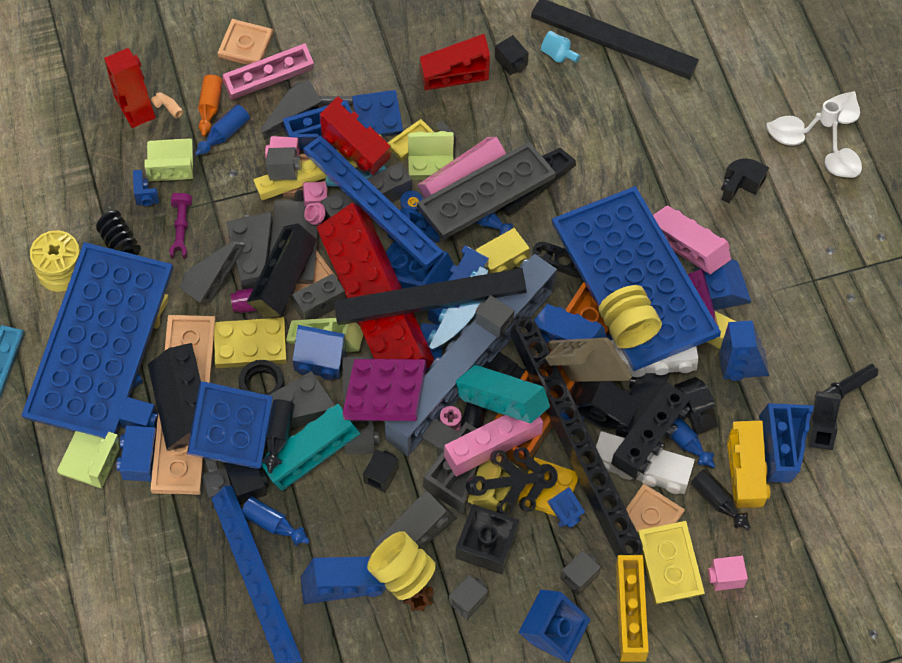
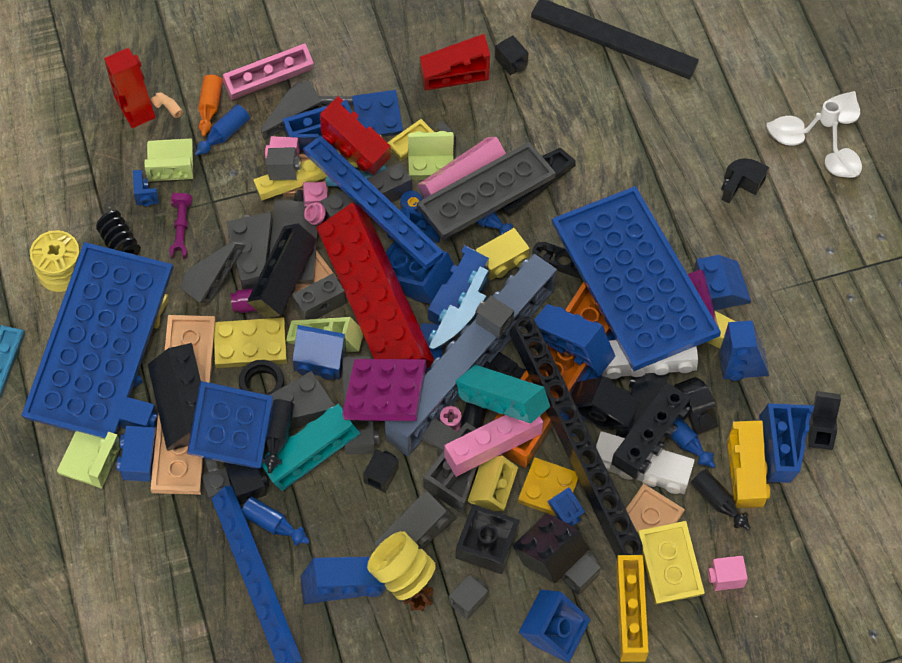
(245, 42): light nougat tile -> none
(430, 296): black tile -> none
(517, 480): black plant -> none
(551, 547): none -> black brick
(558, 48): medium azure piece -> none
(588, 359): dark tan bracket -> none
(630, 316): light yellow wheel -> none
(692, 240): bright pink brick -> none
(853, 381): black axle -> none

